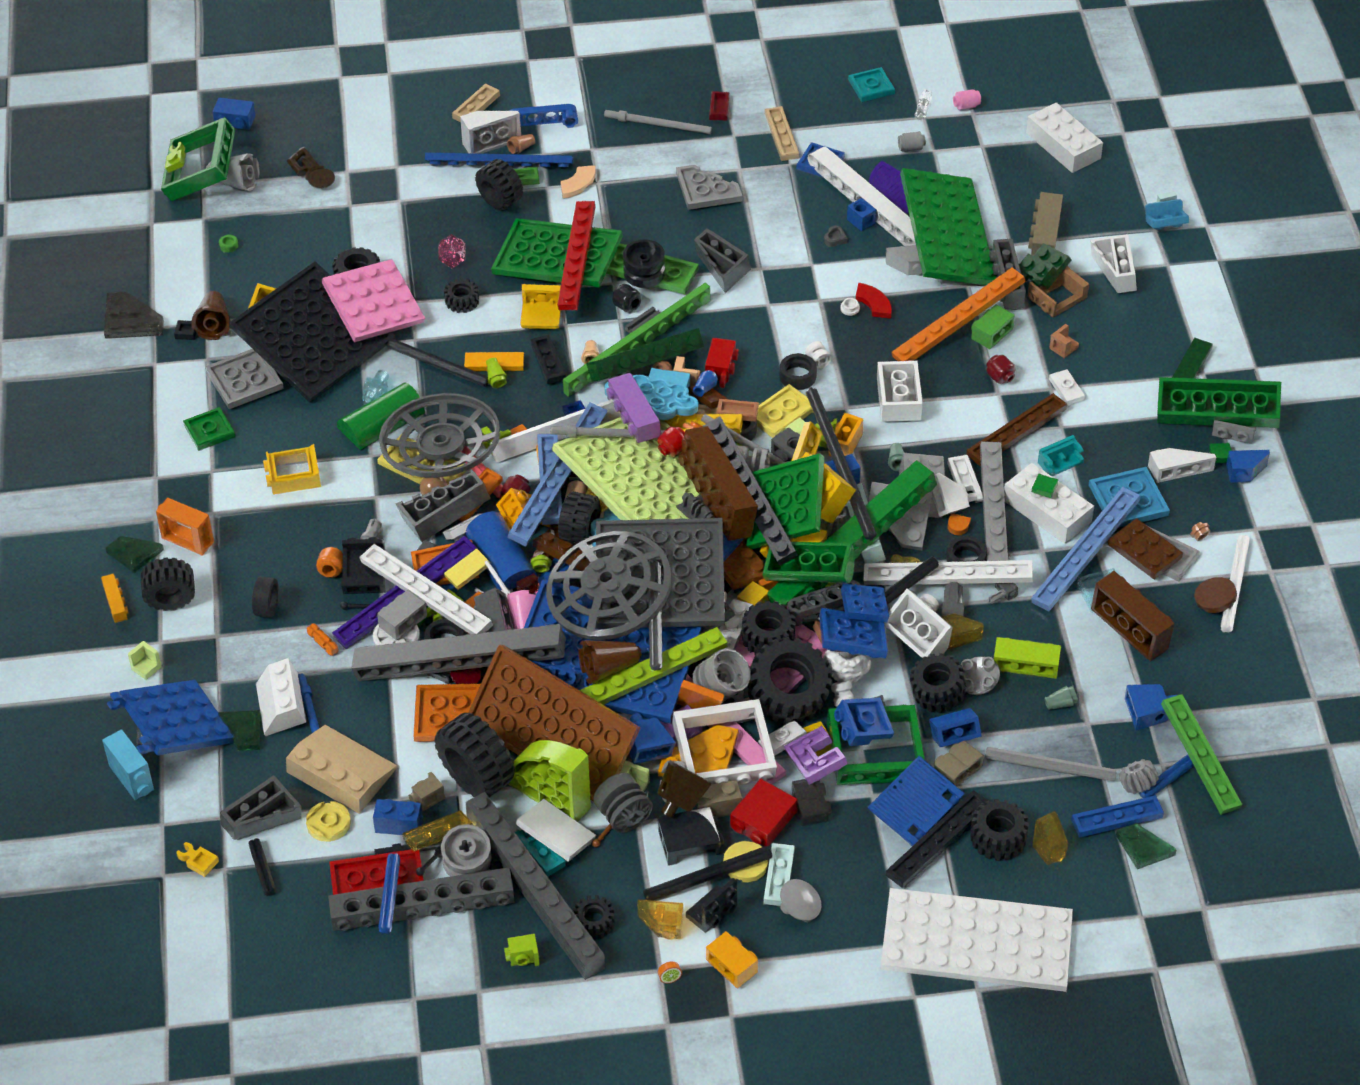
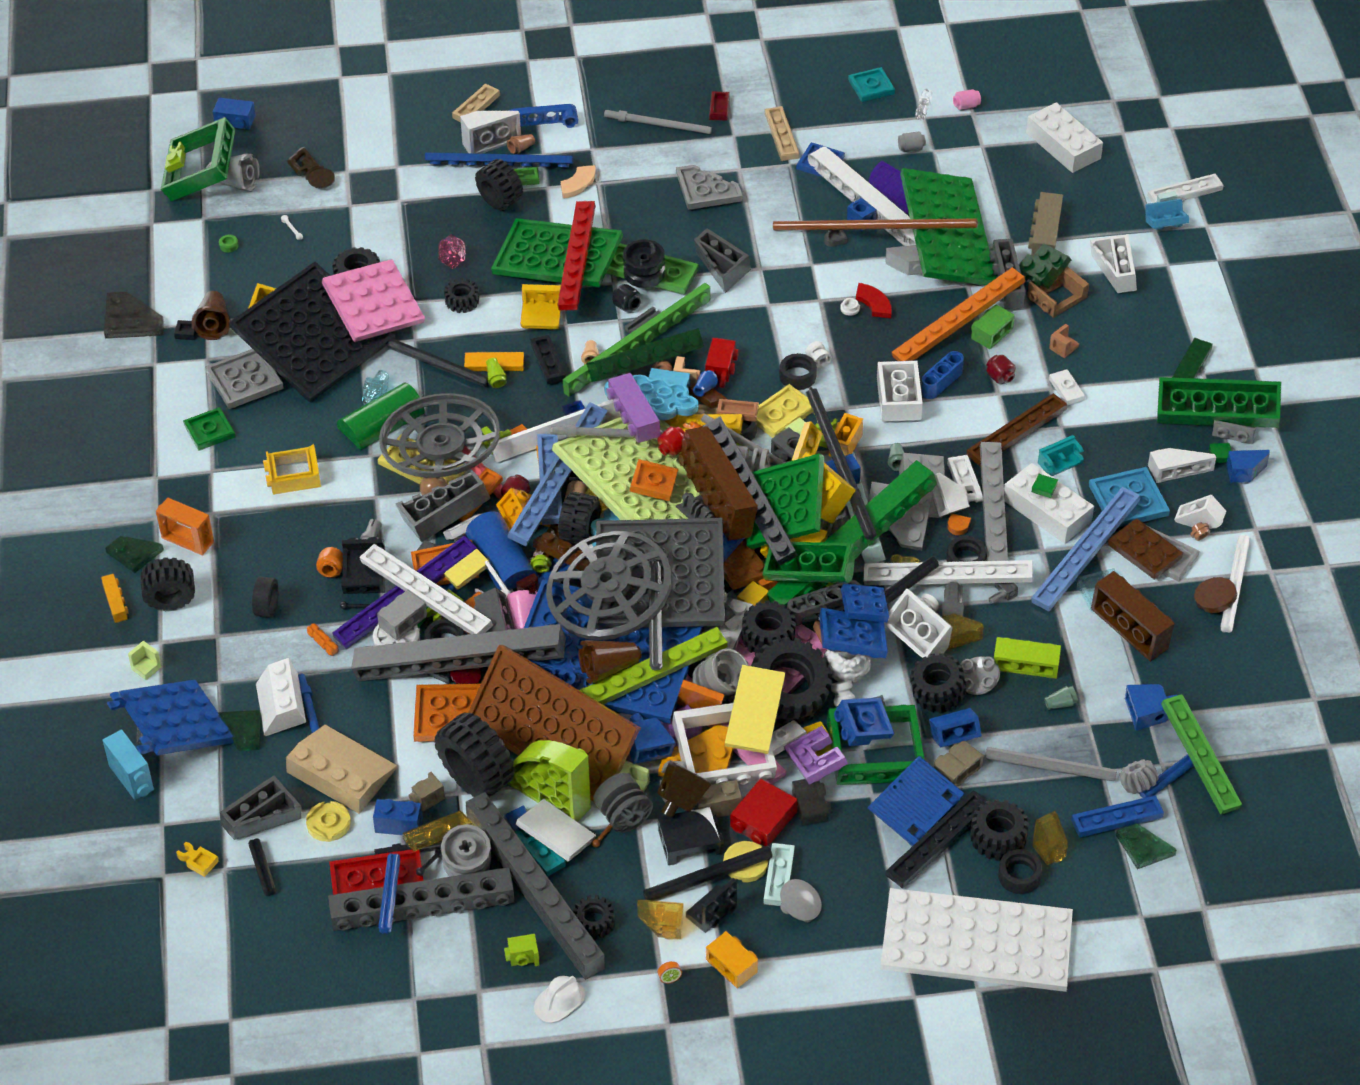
(285, 219): none -> white hinge
(512, 816): none -> blue tile
(559, 999): none -> white piece
(653, 480): none -> orange plate
(755, 709): none -> light yellow tile
(875, 224): none -> dark orange piece
(942, 375): none -> blue beam
(1018, 885): none -> black tyre
(1190, 188): none -> white tile
(1201, 510): none -> white slope

